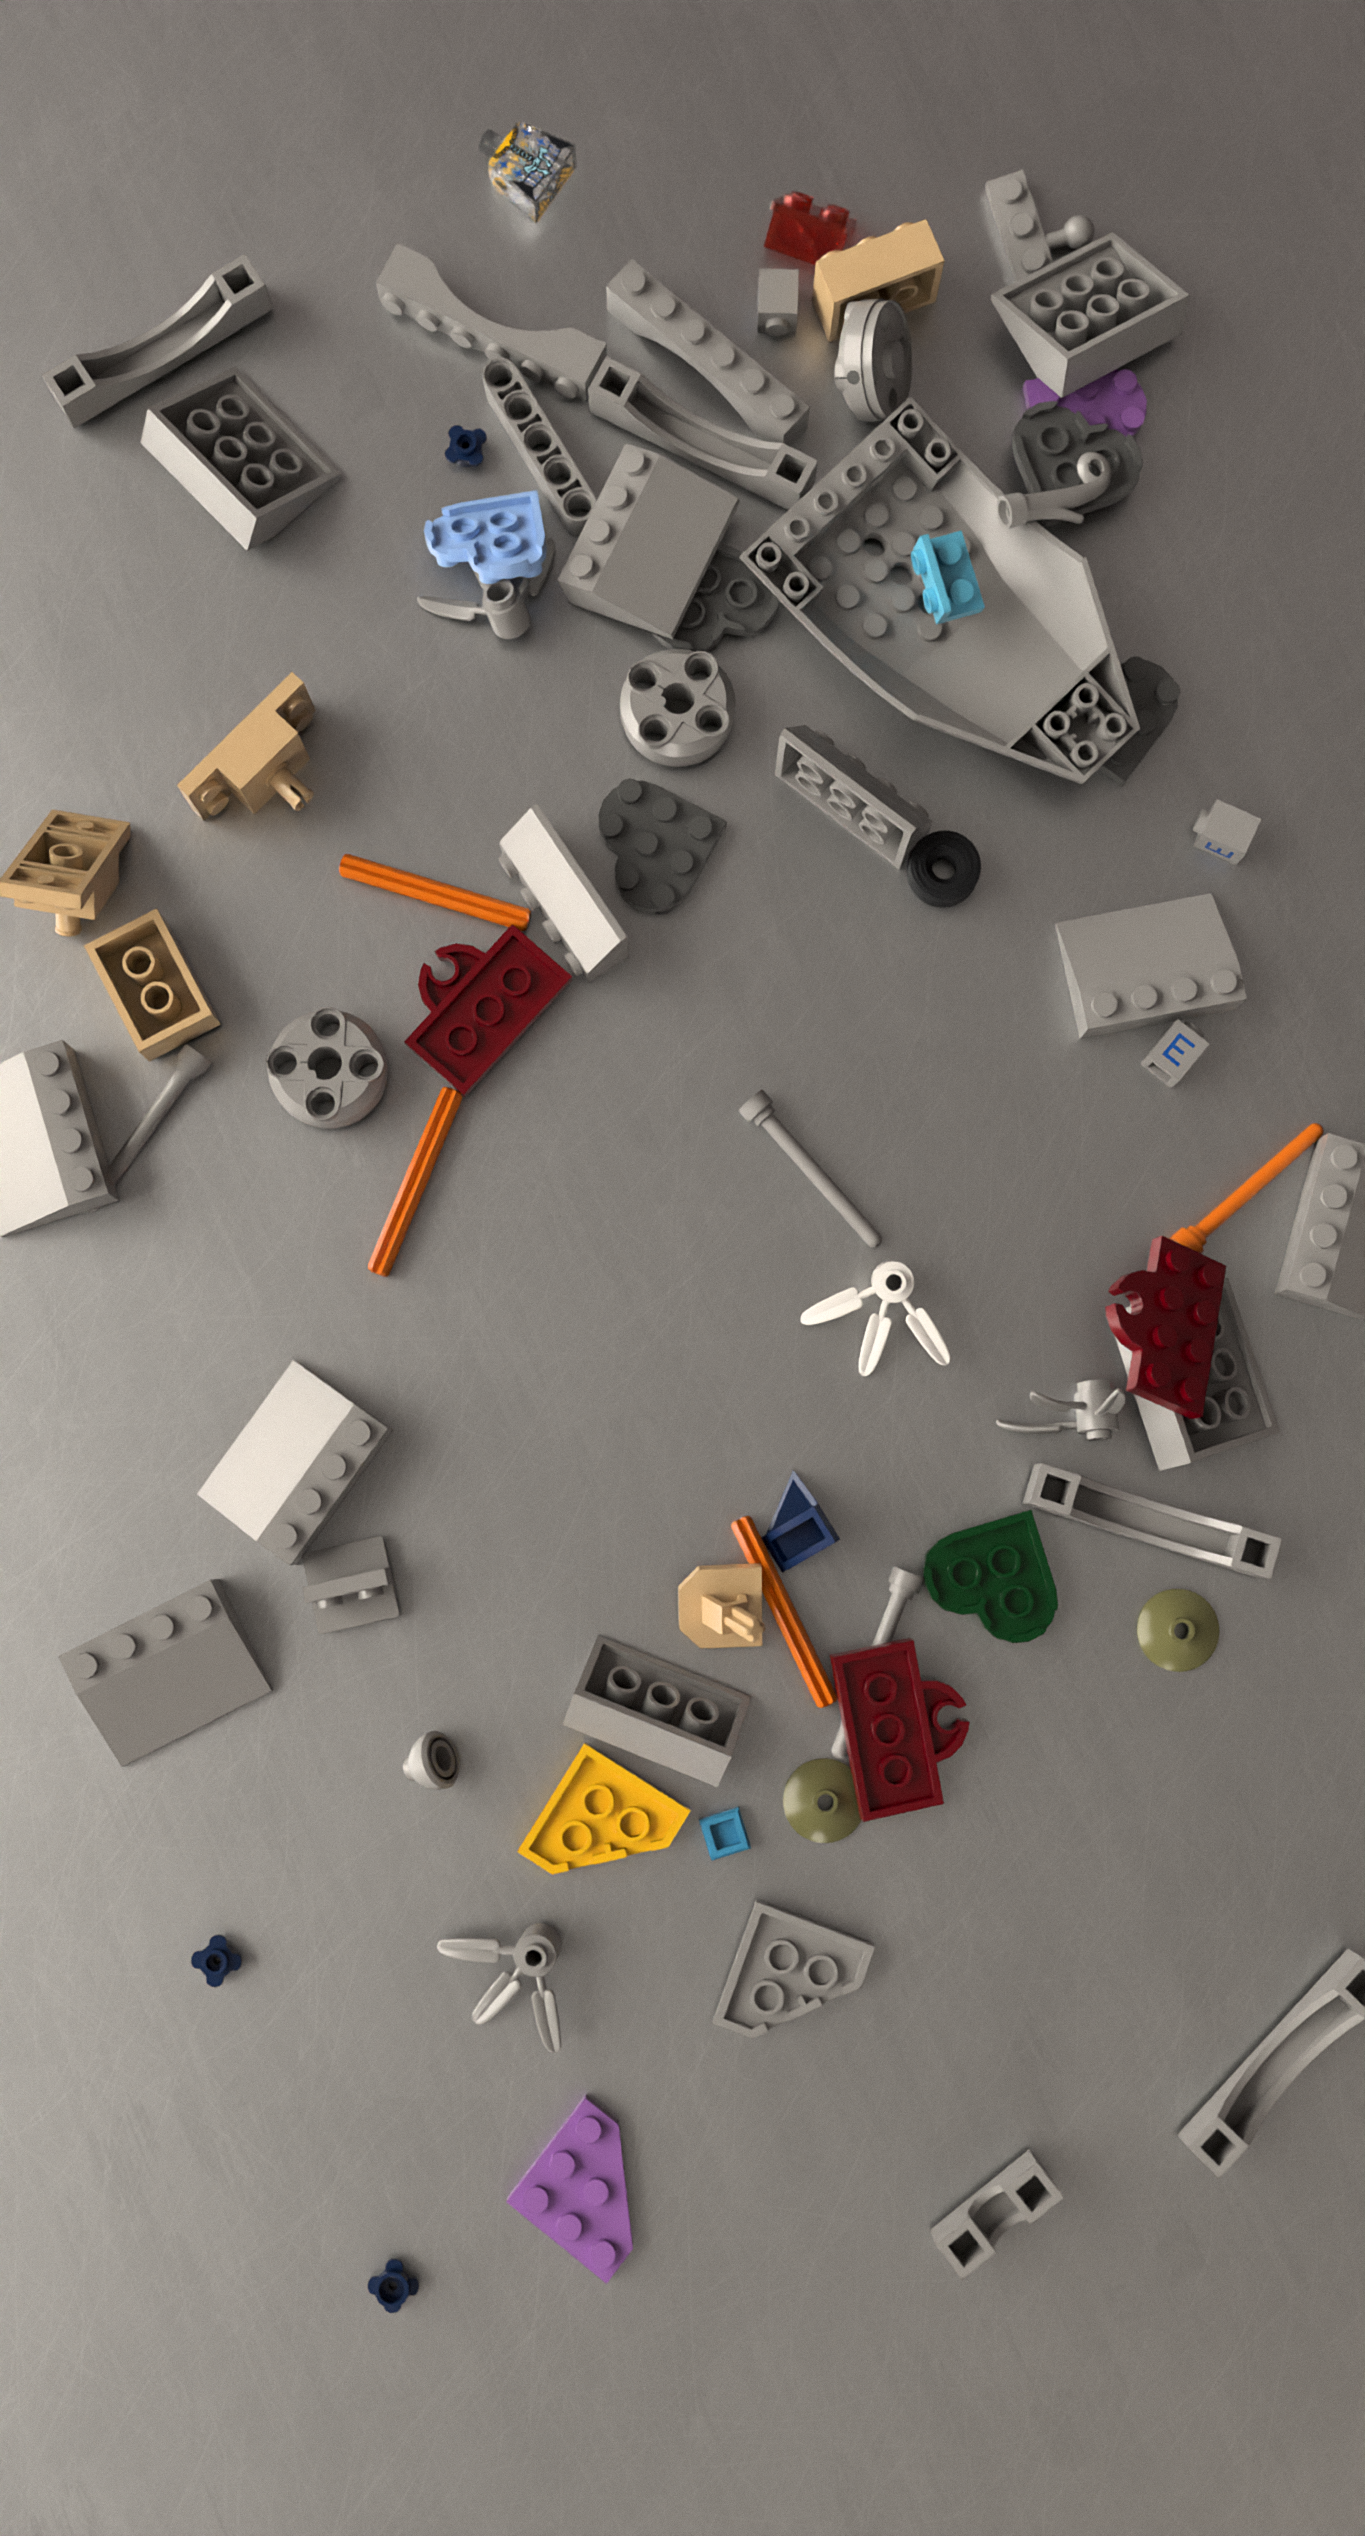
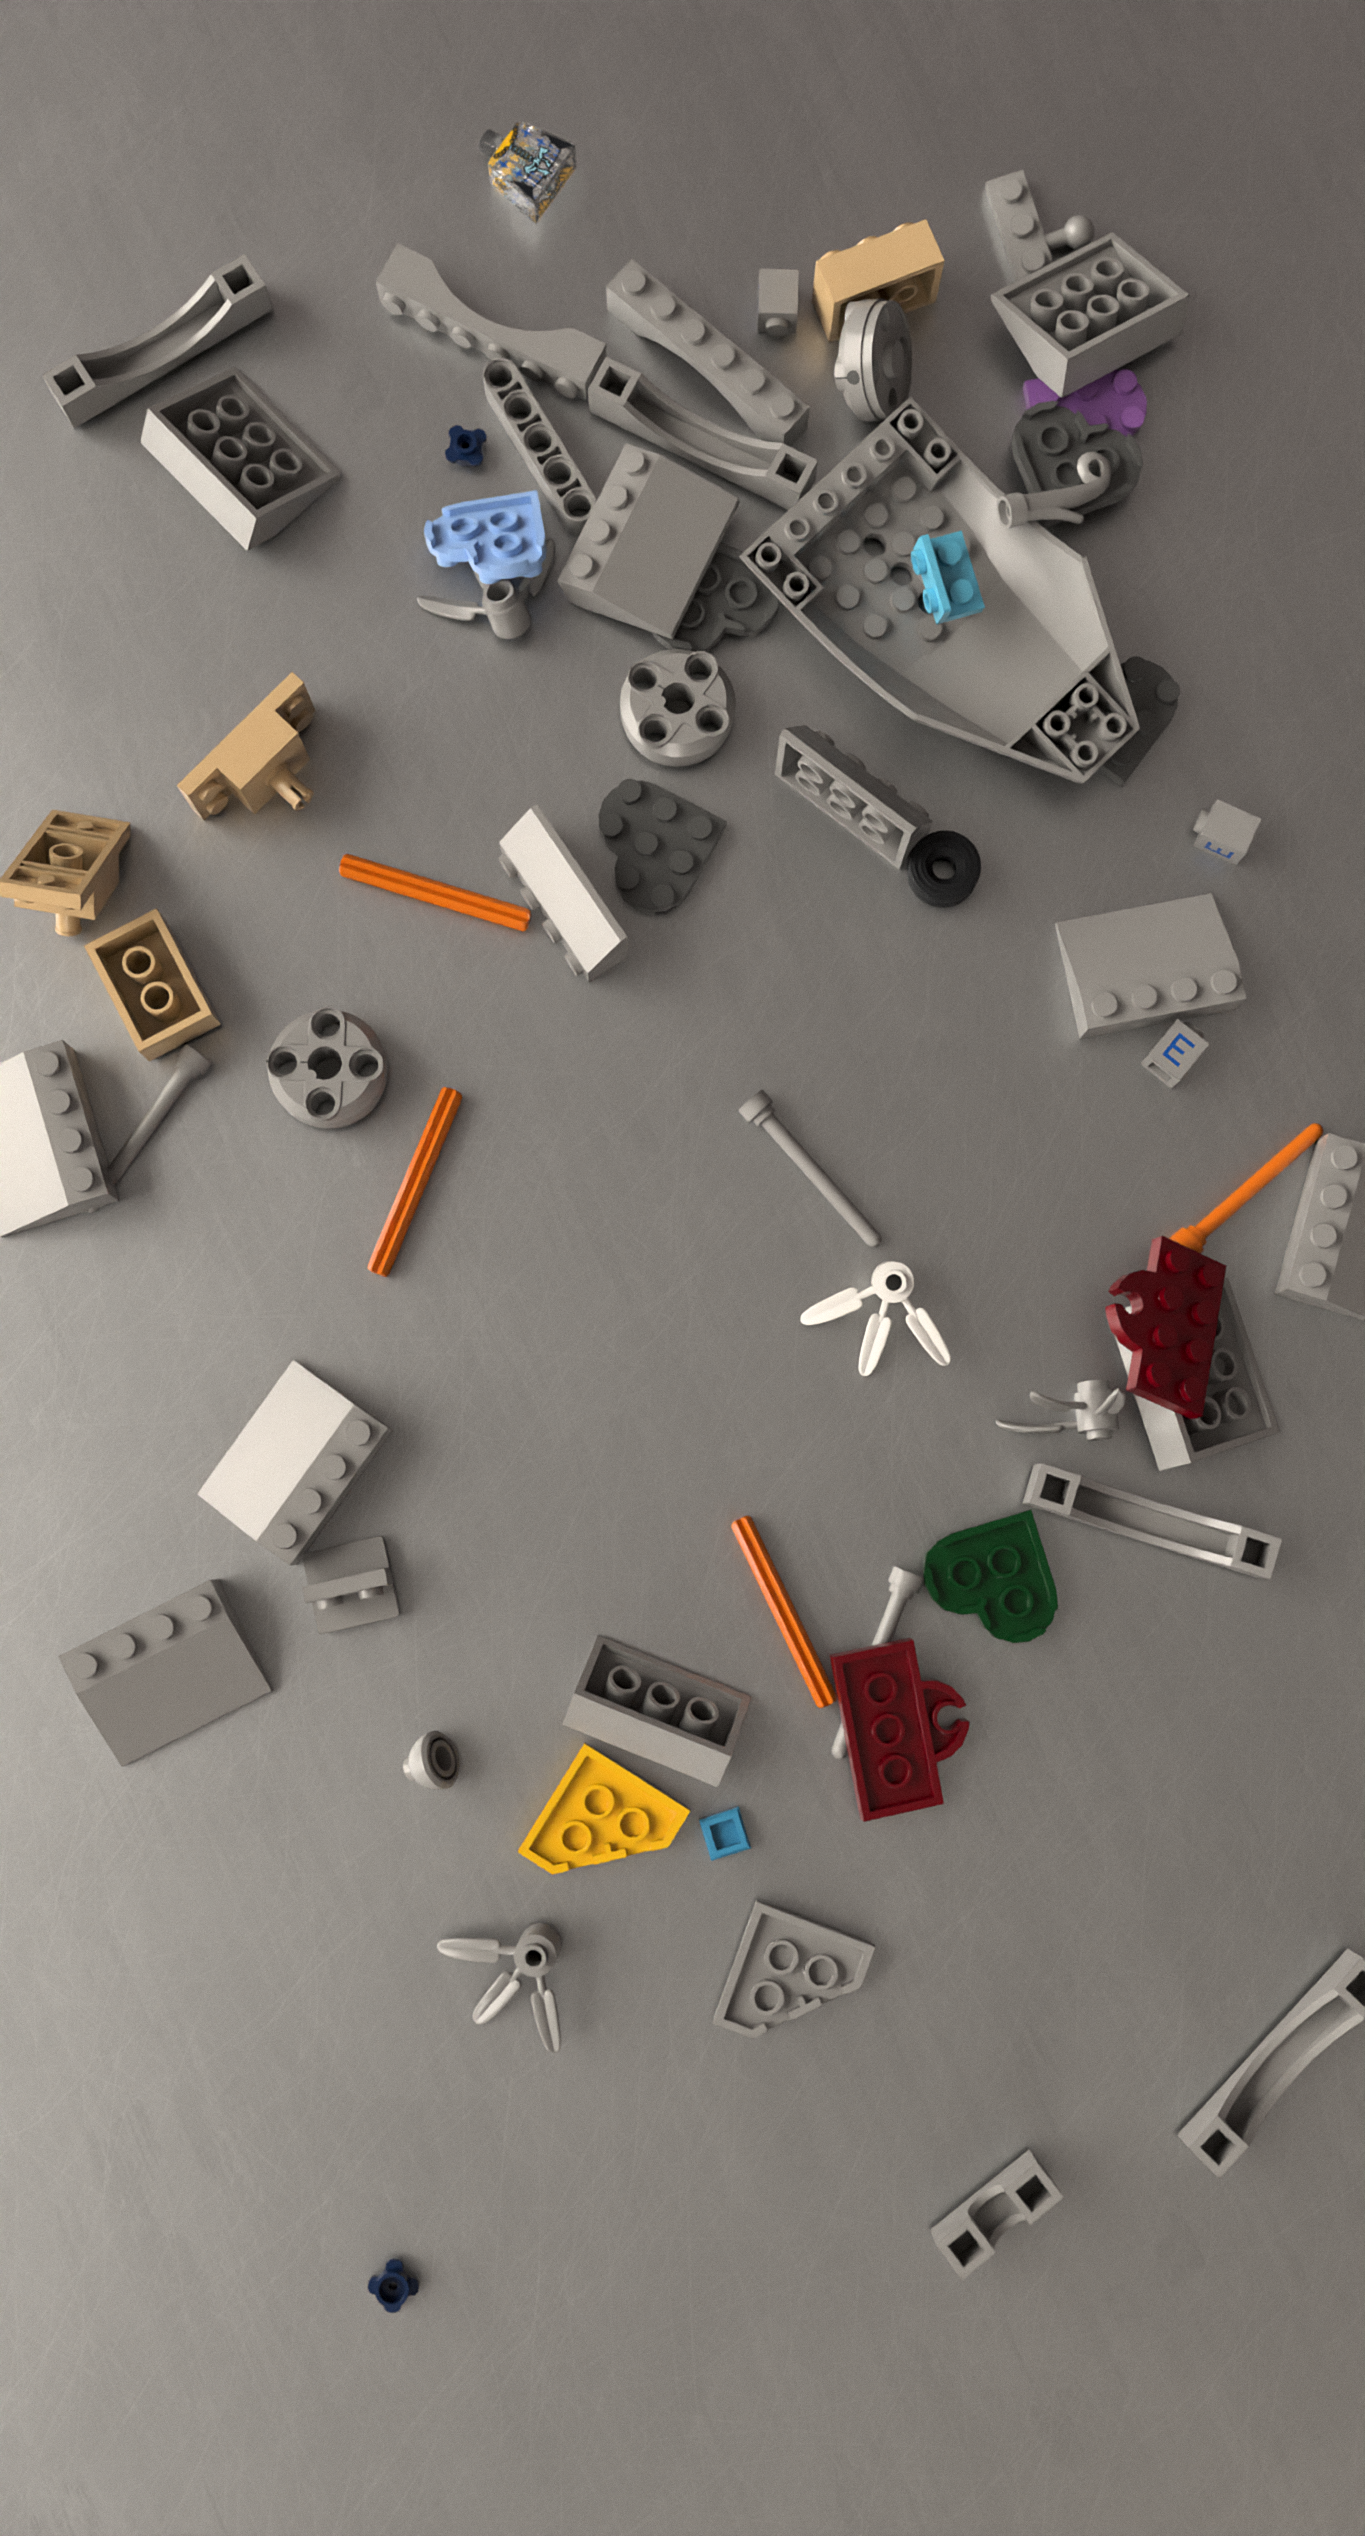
(228, 1958): dark blue plate -> none
(483, 1005): dark red plate -> none
(580, 2190): medium lavender plate -> none
(722, 1606): tan piece -> none
(798, 1527): dark blue slope -> none
(801, 1797): olive dish -> none
(806, 229): clear red bracket -> none
(1157, 1626): olive dish -> none

